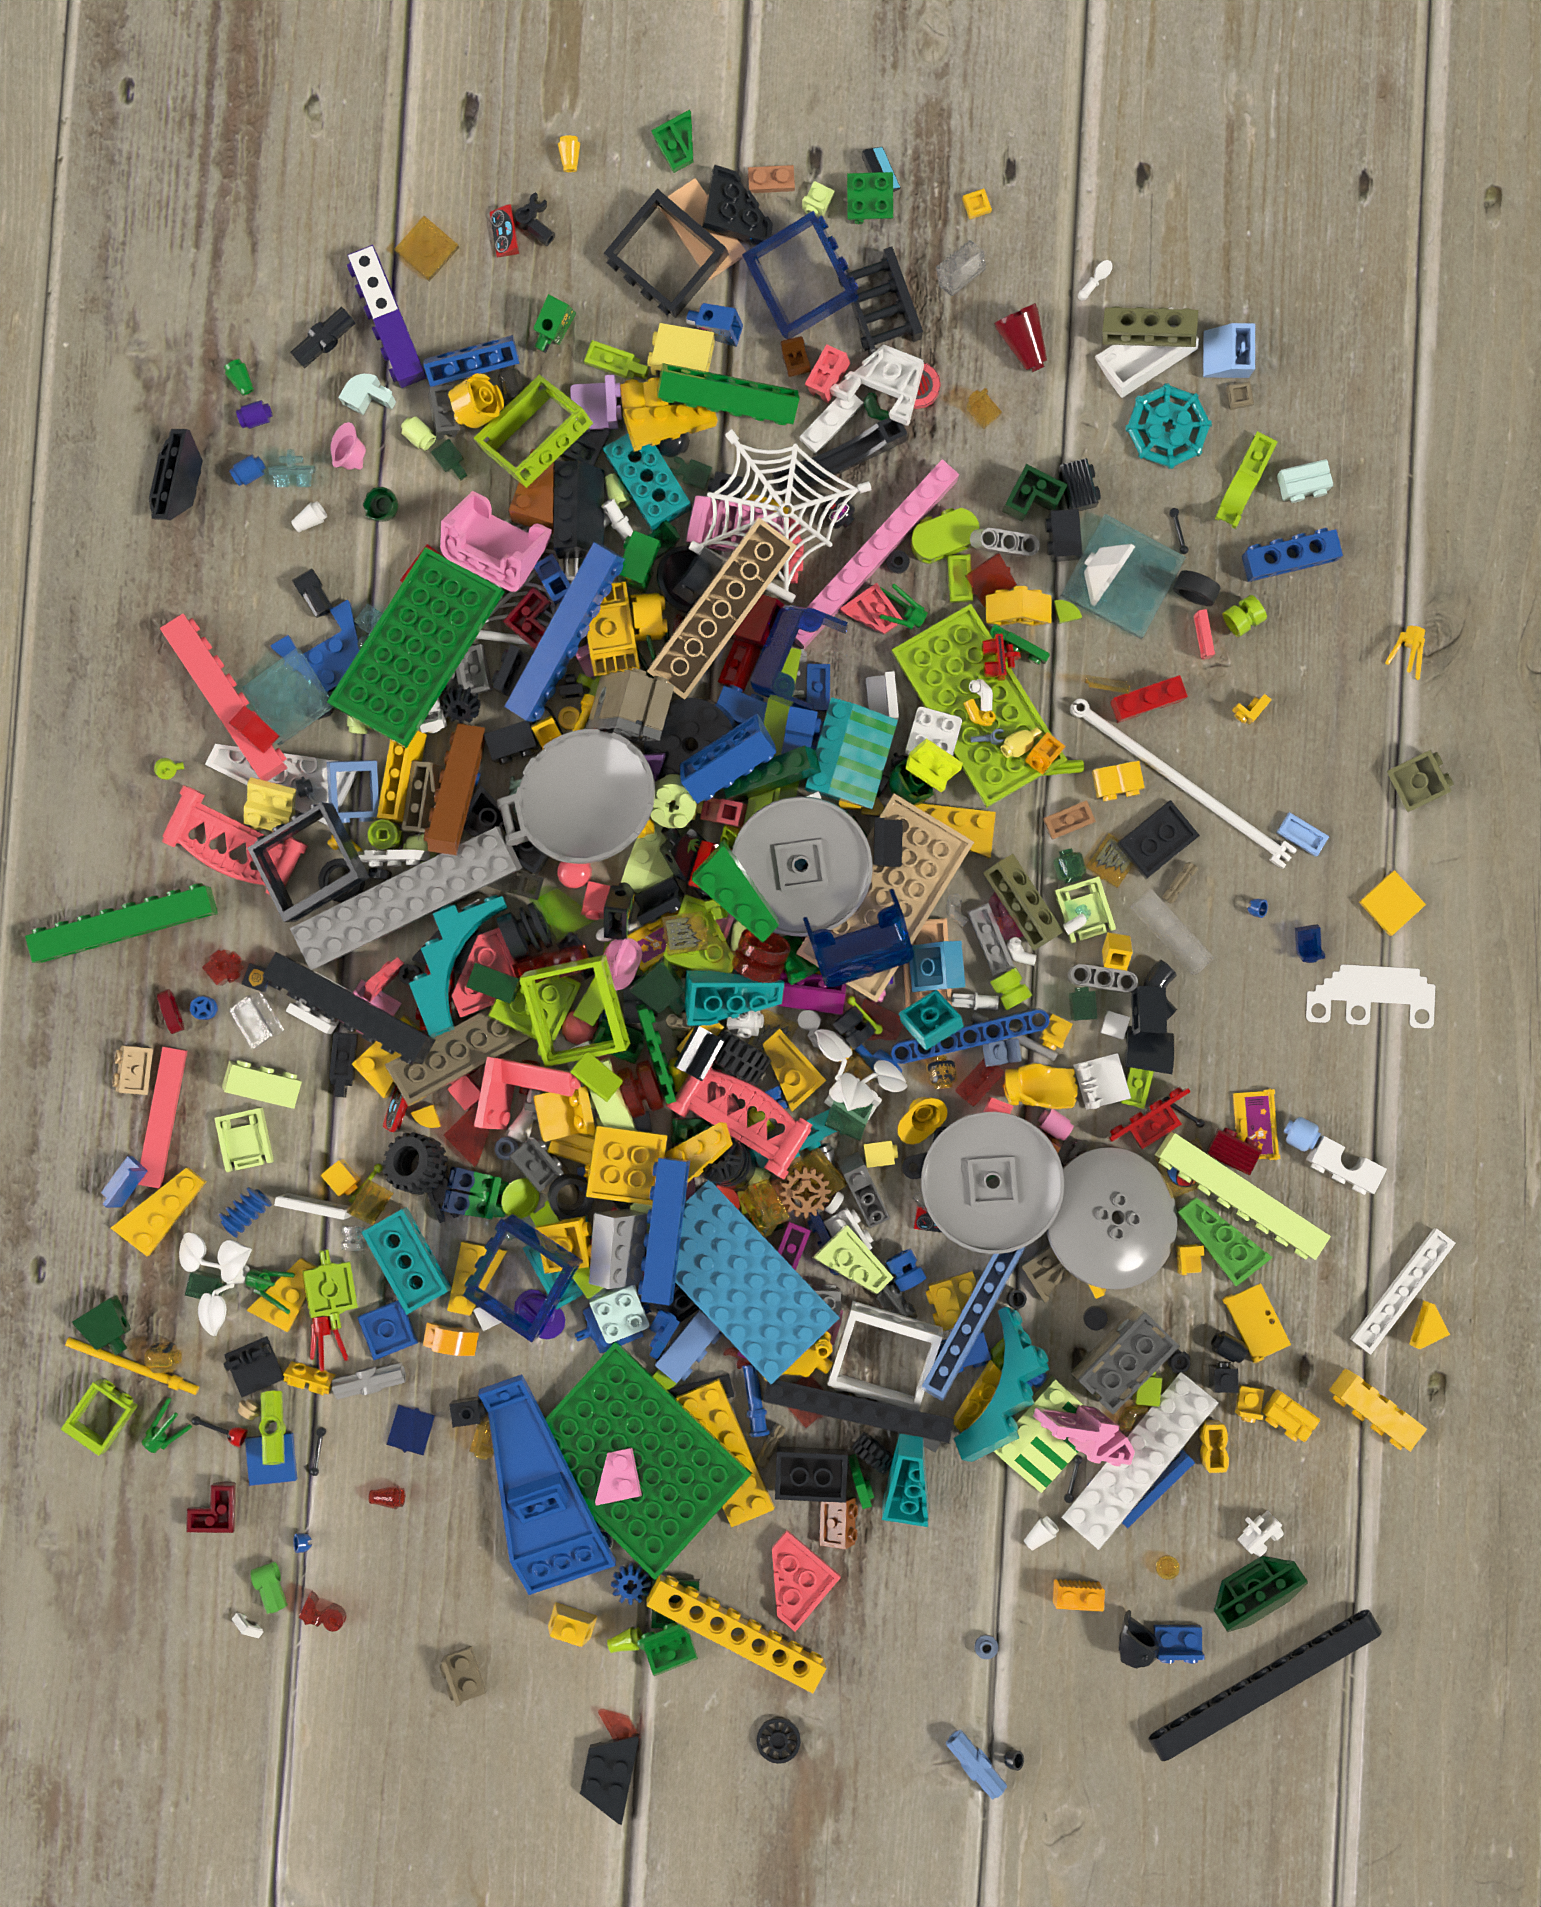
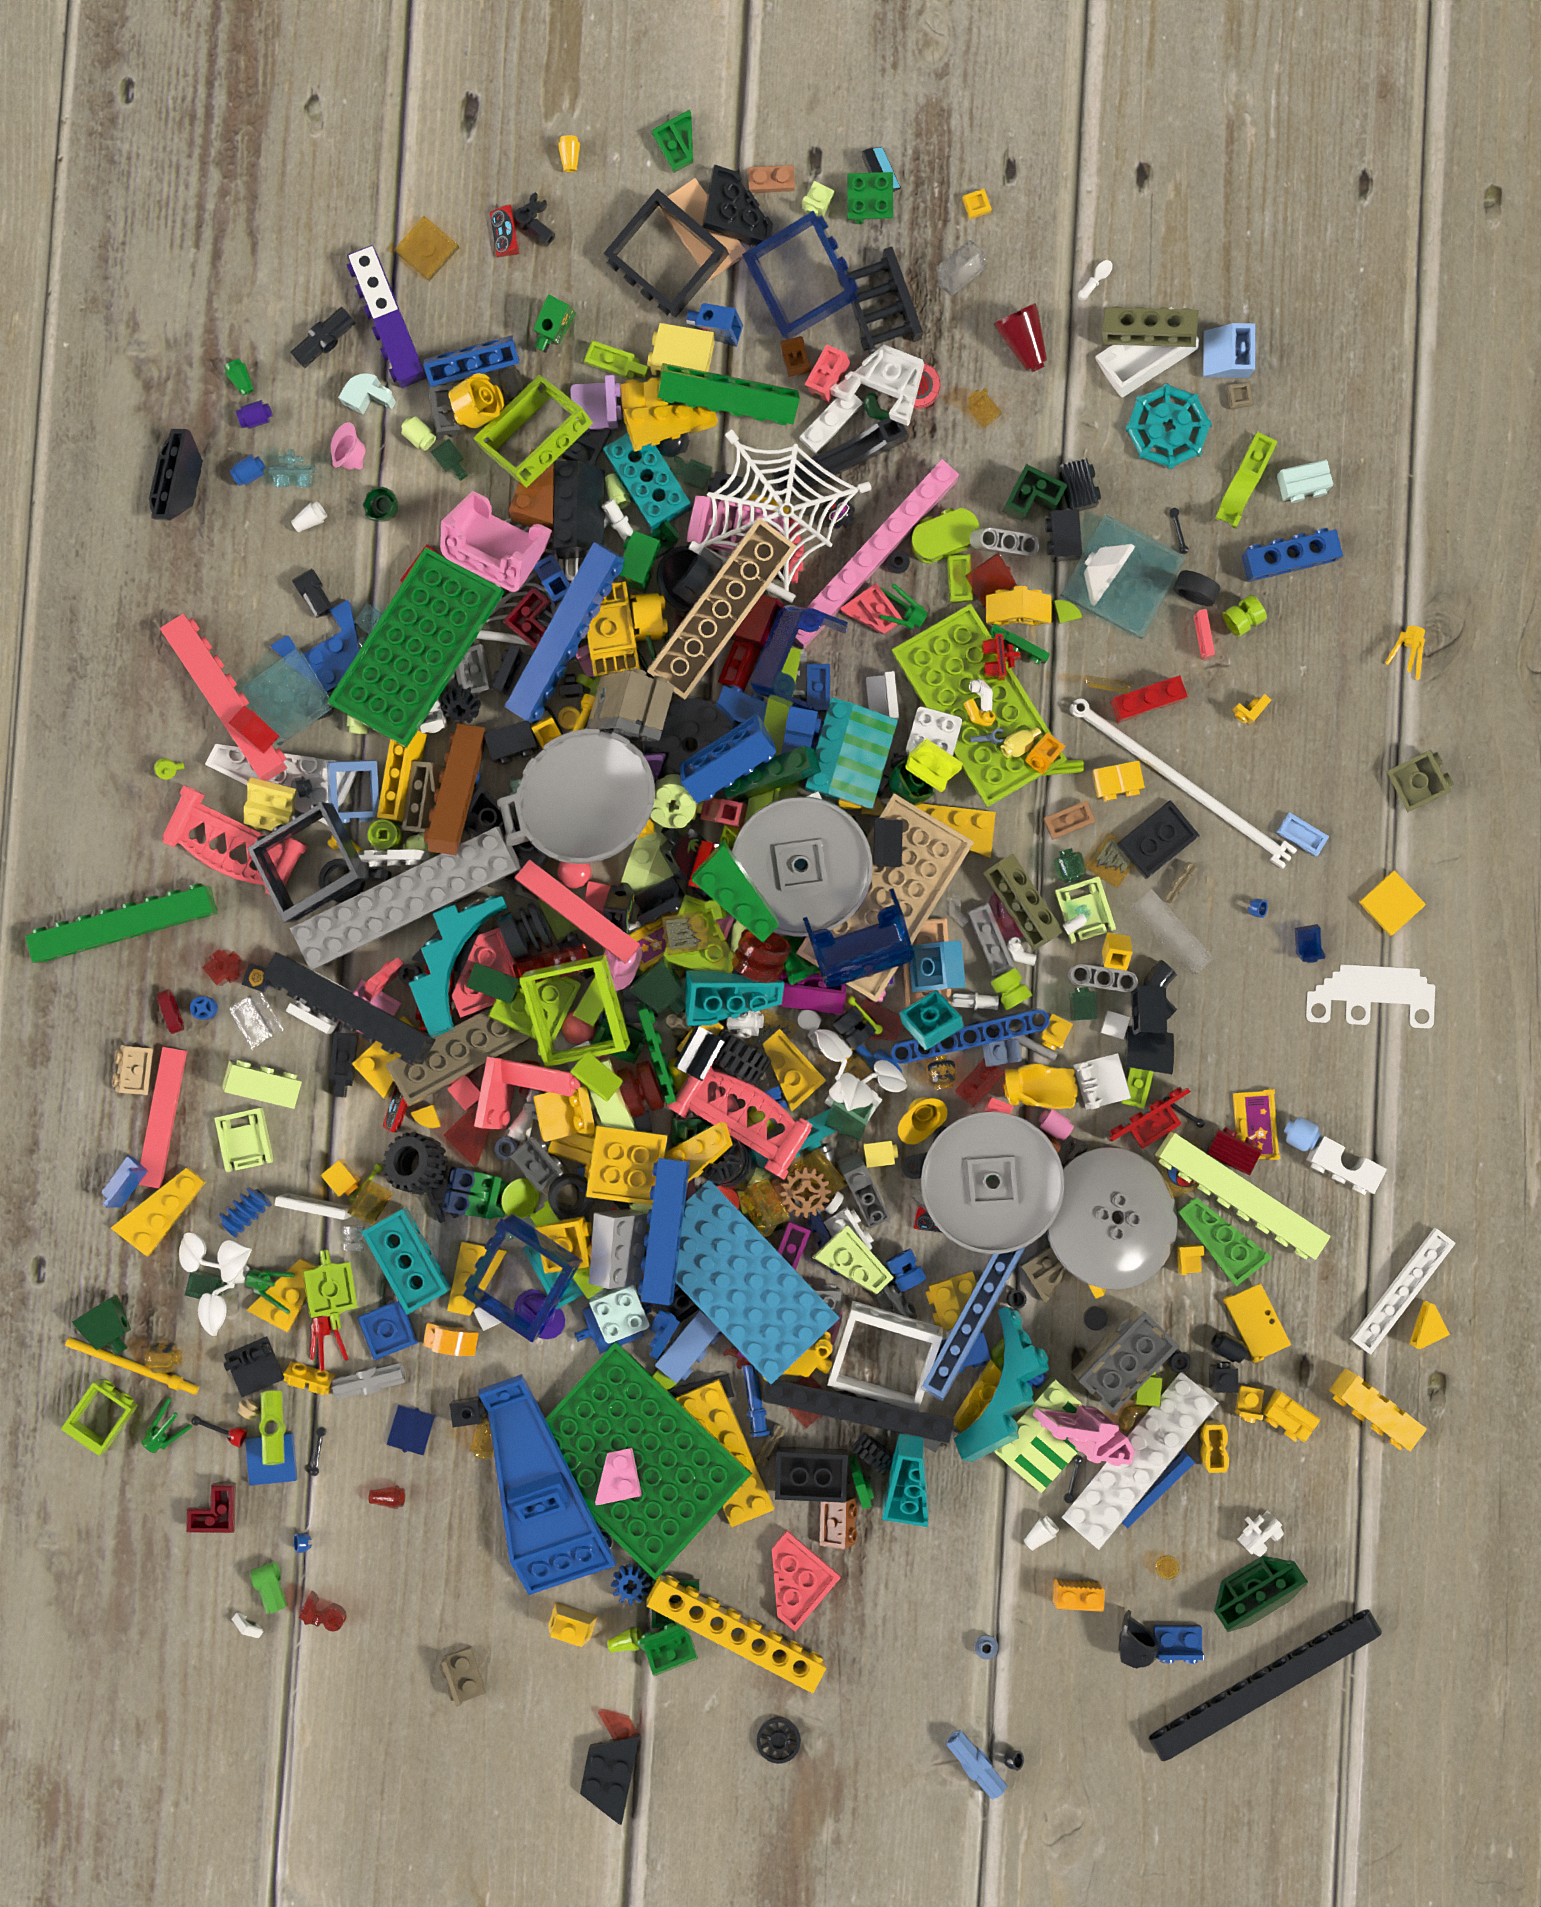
(577, 911): none -> coral tile

